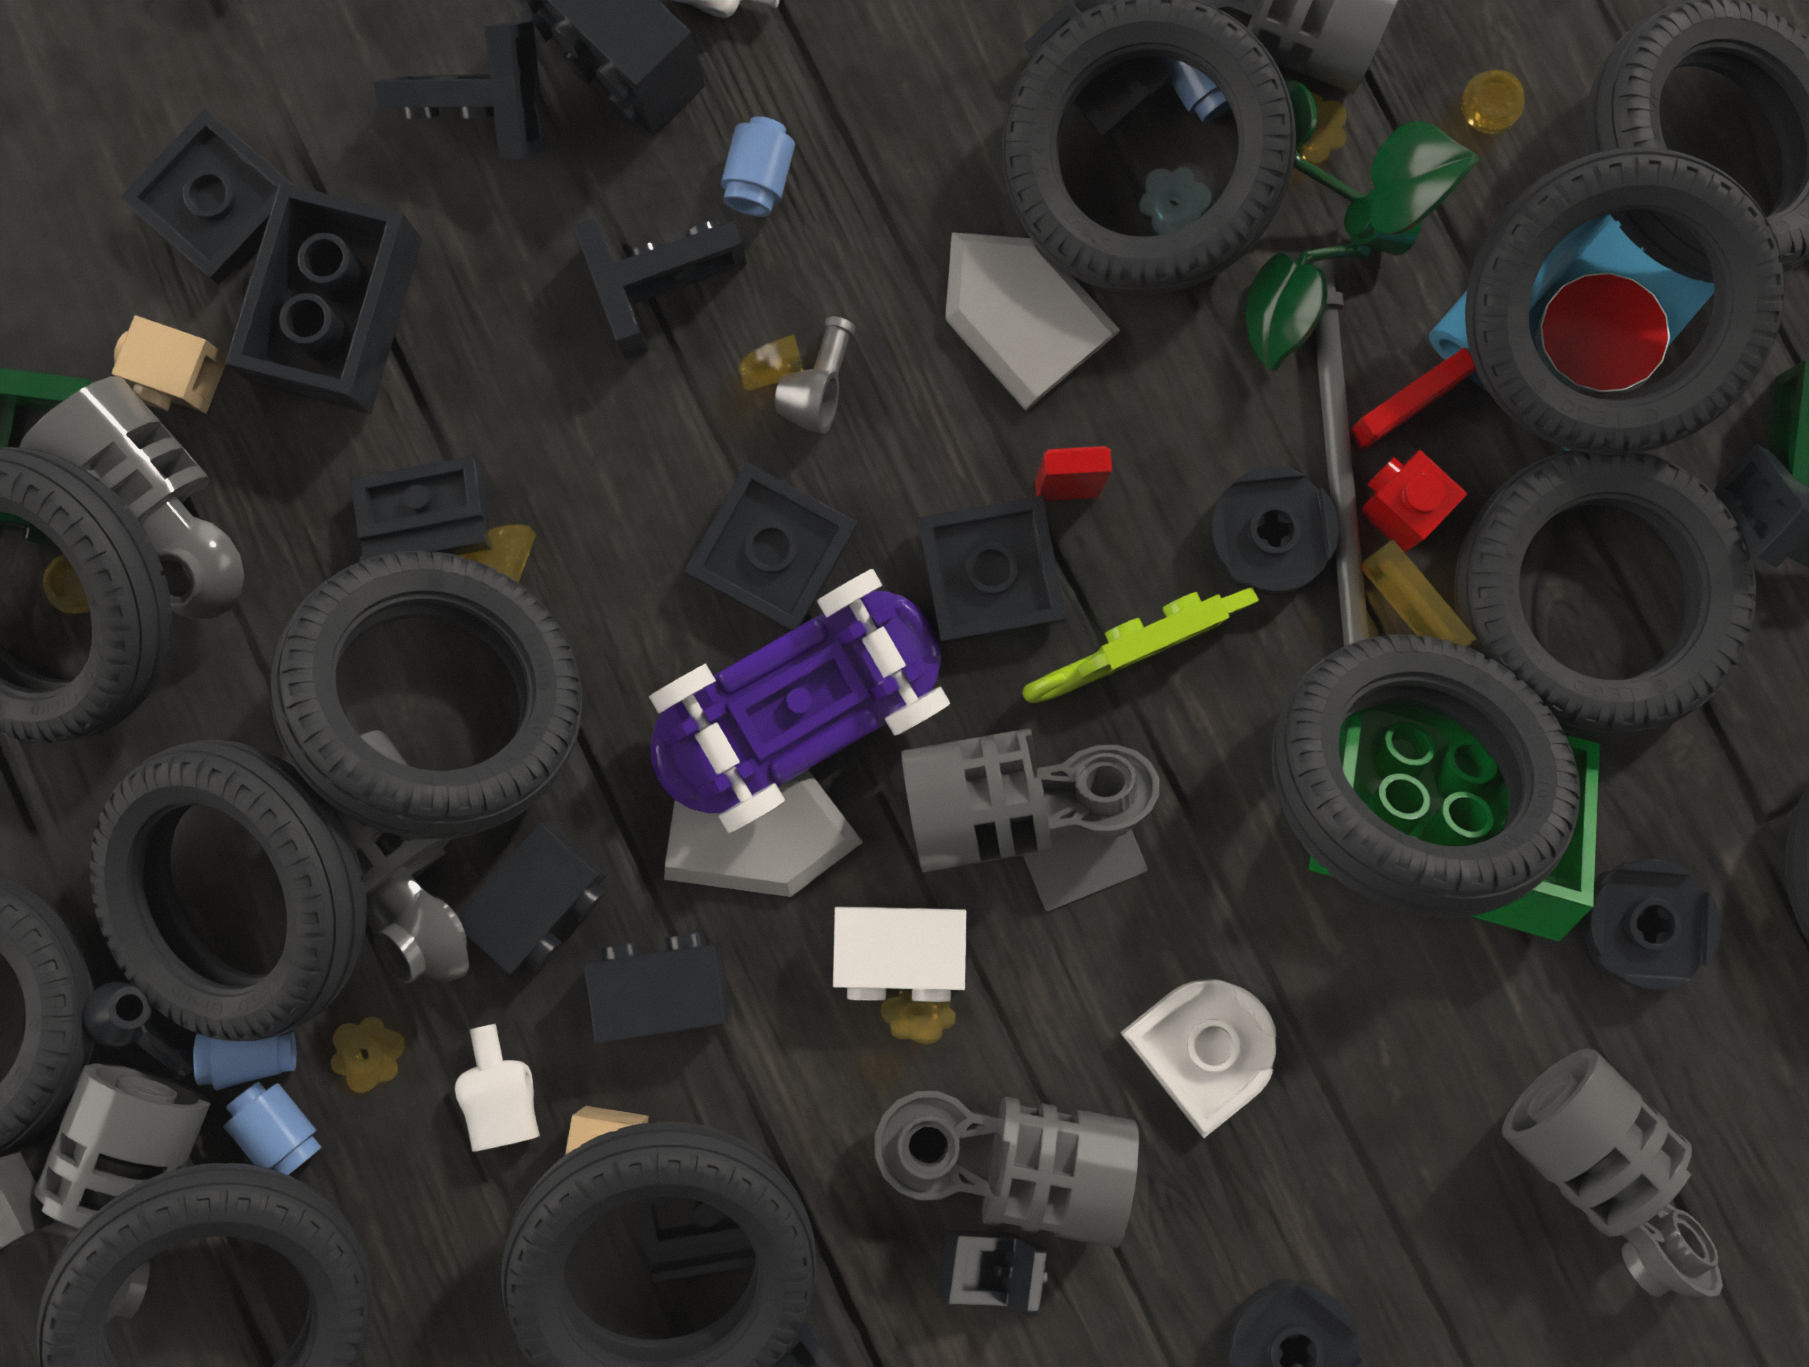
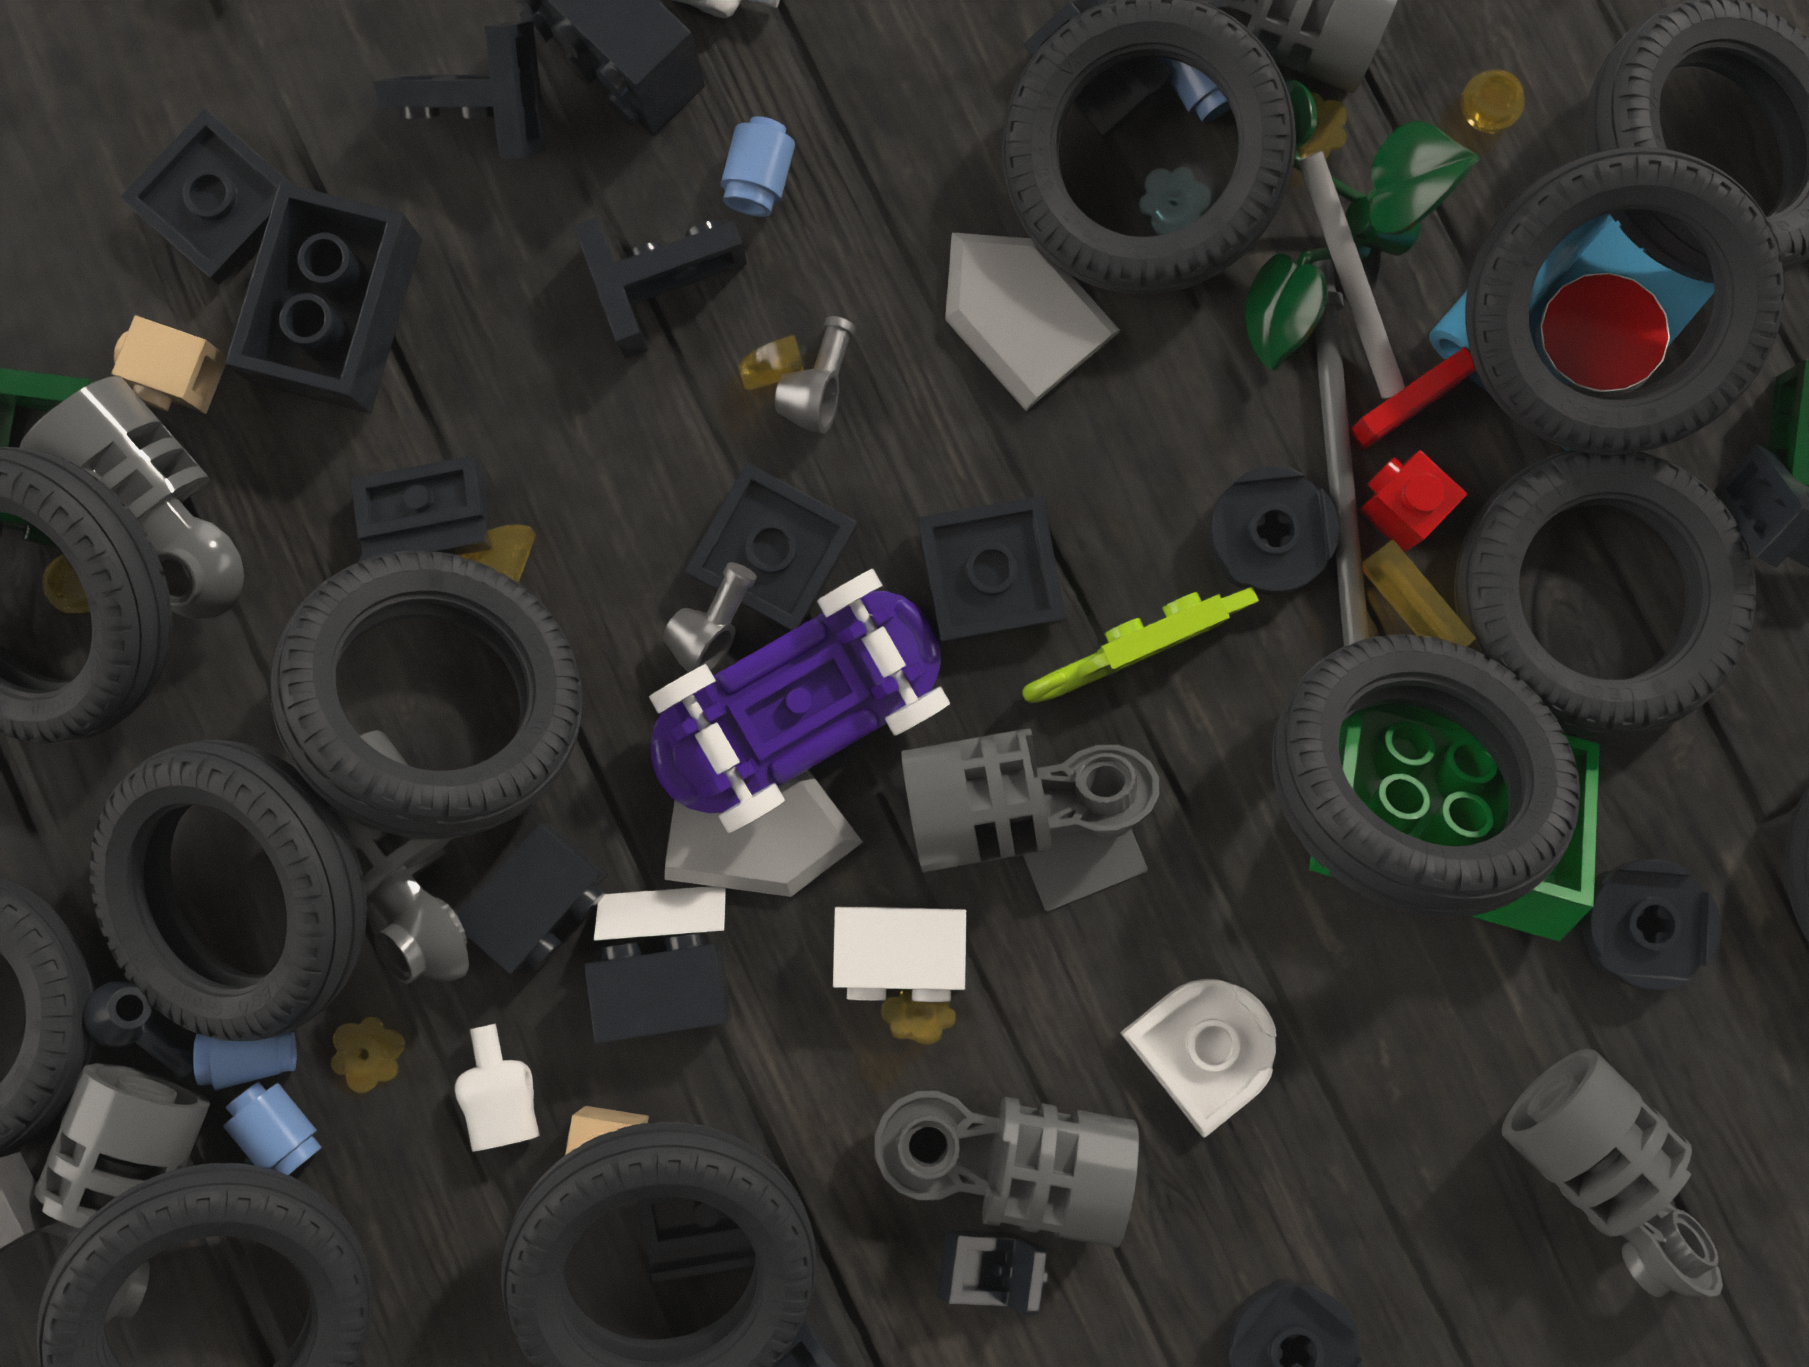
(660, 913): none -> white sticker
(706, 637): none -> flat silver bar
(1073, 473): red tile -> none
(1351, 274): none -> light grey bar

